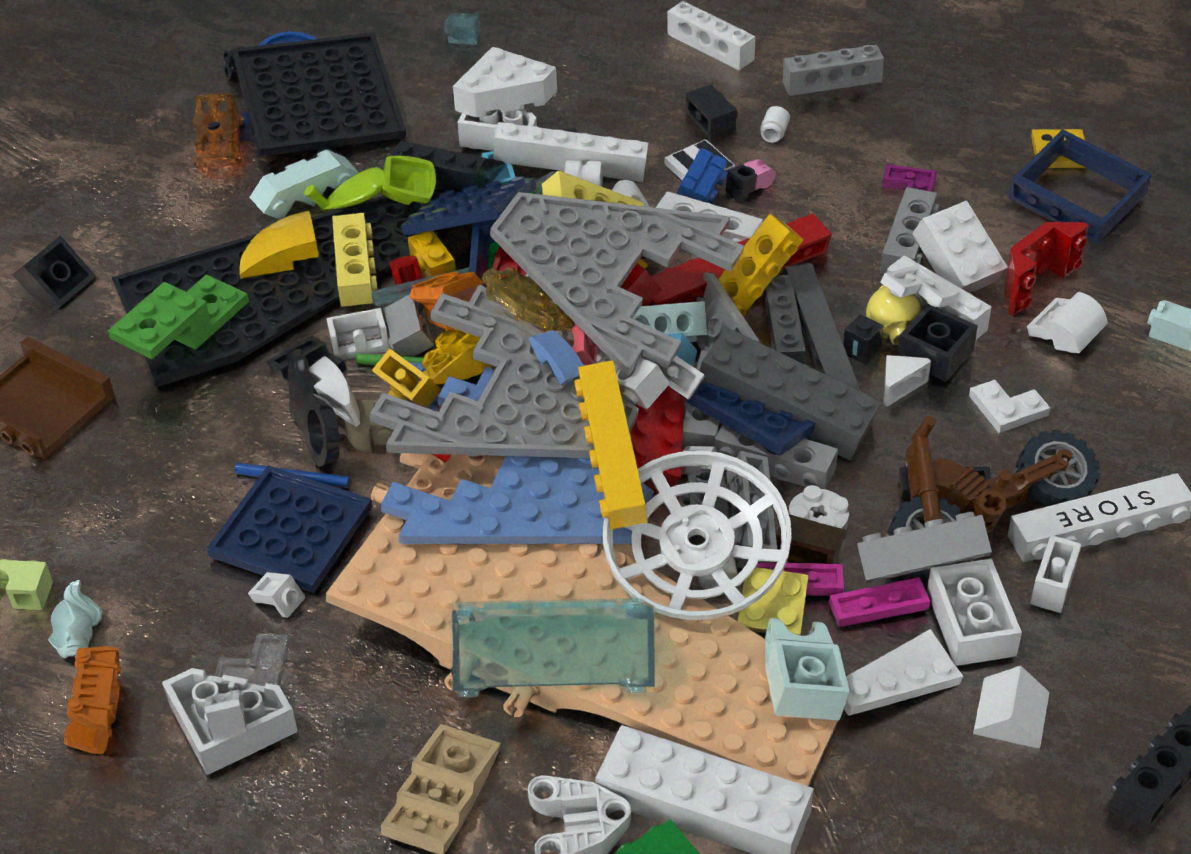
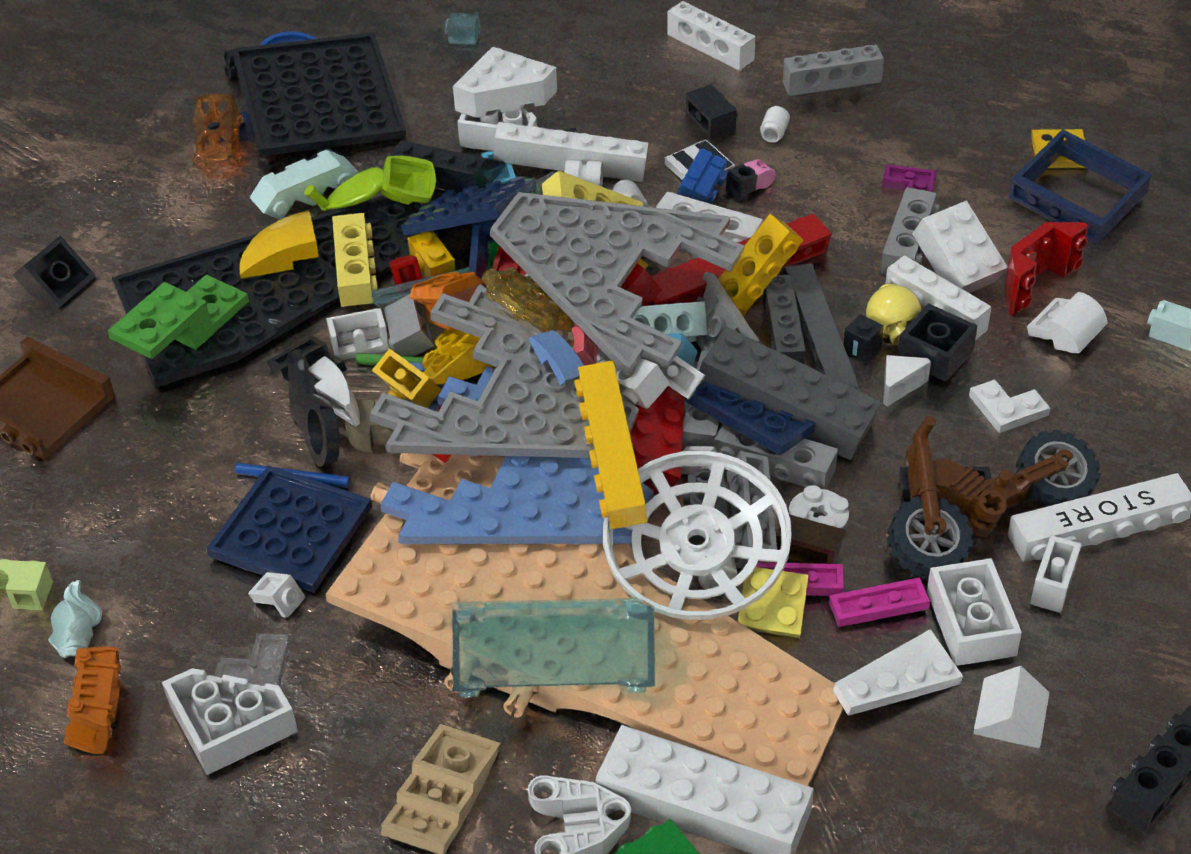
(225, 715): white slope -> none
(805, 672): light aqua brick -> none
(916, 280): white plate -> none
(924, 548): light grey brick -> none

